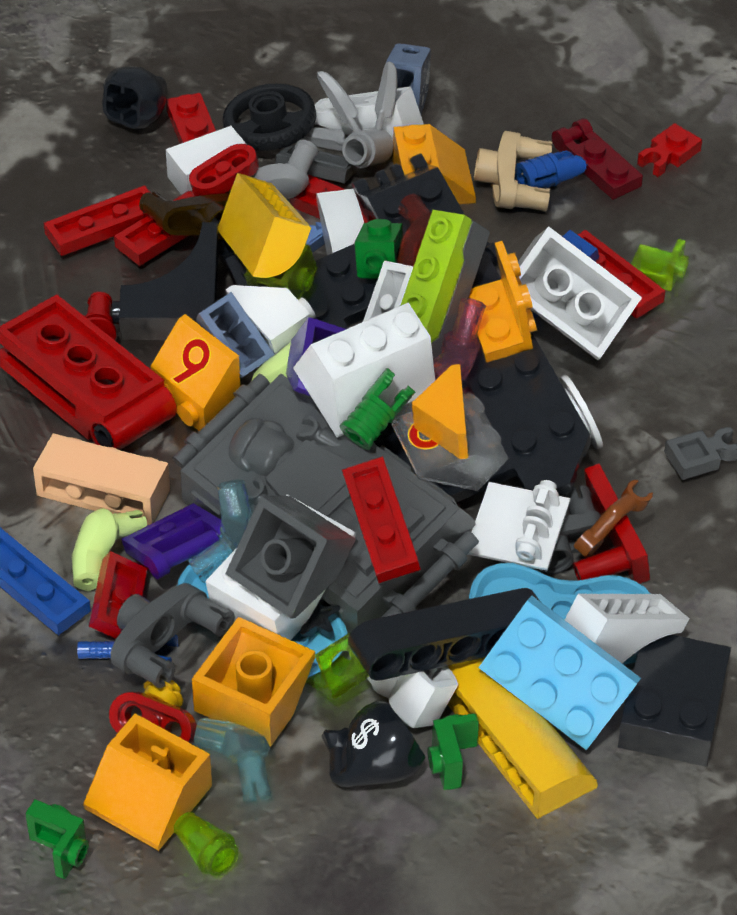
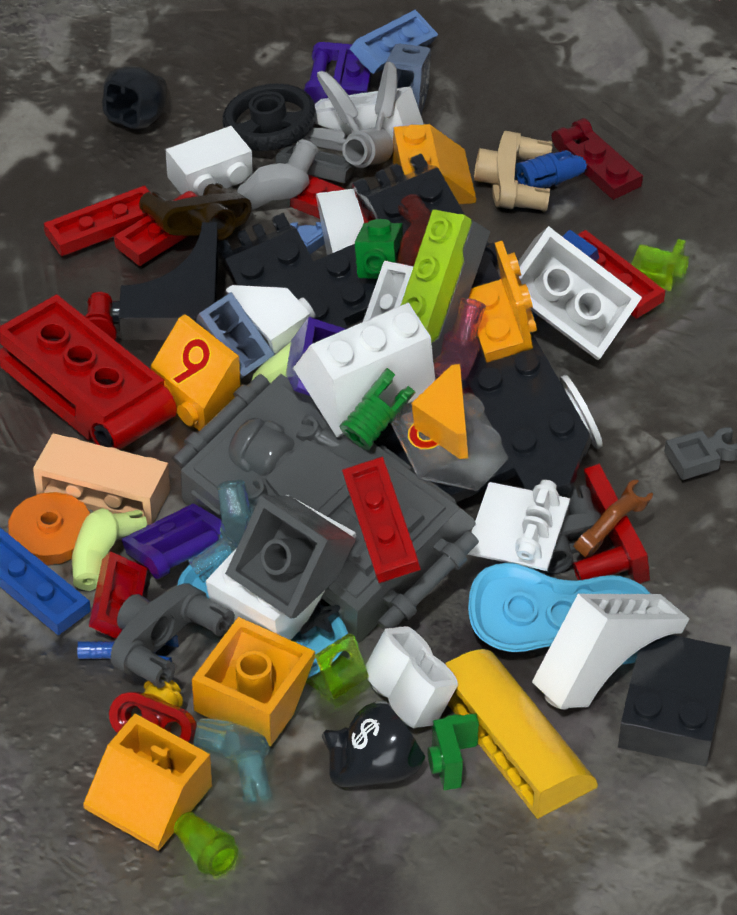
(48, 525): none -> orange plate
(58, 830): green bracket -> none
(189, 117): red plate -> none
(220, 171): red plate -> none
(262, 227): yellow brick -> none
(296, 279): clear neon green bracket -> none
(348, 71): none -> dark purple plate
(377, 45): none -> medium blue plate
(435, 634): black beam -> none
(559, 672): medium azure plate -> none
(671, 146): red plate -> none

